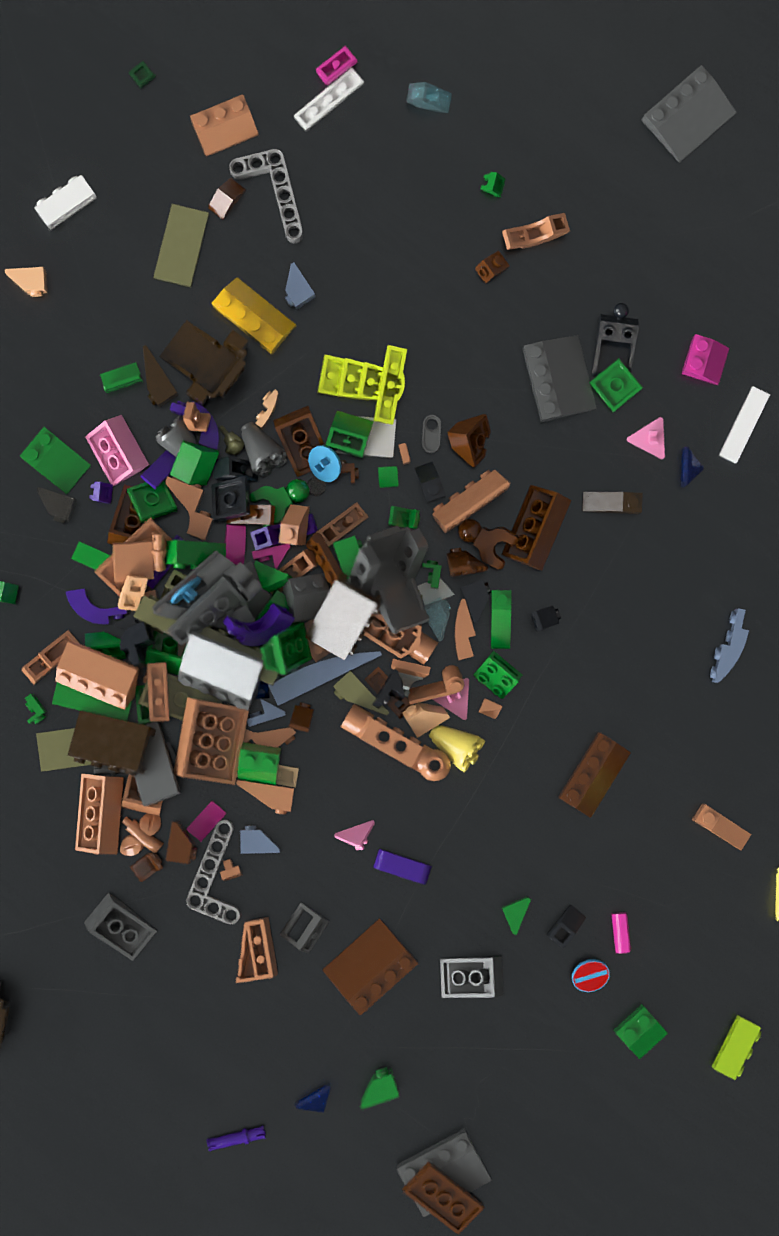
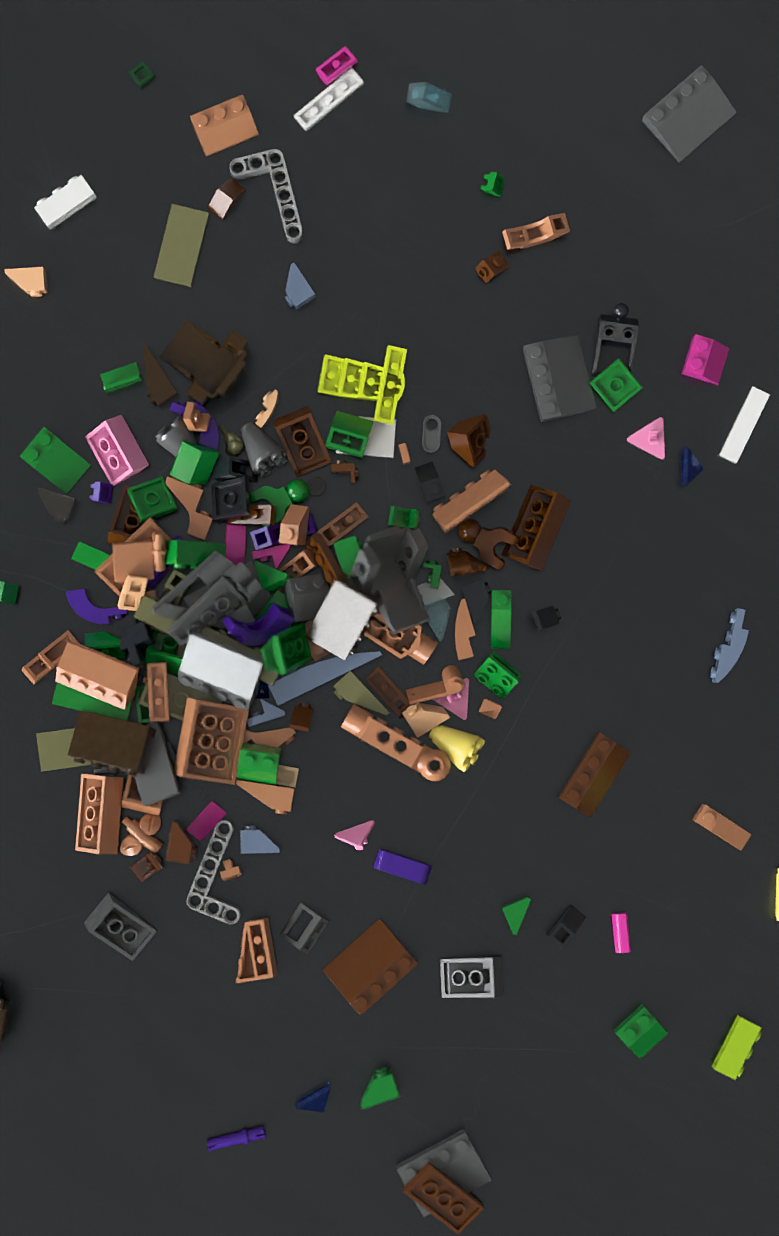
(35, 705): green bracket -> none
(159, 470): dark purple tile -> none
(186, 592): dark azure piece -> none
(253, 315): yellow slope -> none
(324, 463): dark azure piece -> none
(388, 476): green slope -> none
(391, 686): black slope -> none
(409, 673): nougat piece -> none
(590, 975): red piece -> none
(612, 502): slope -> none

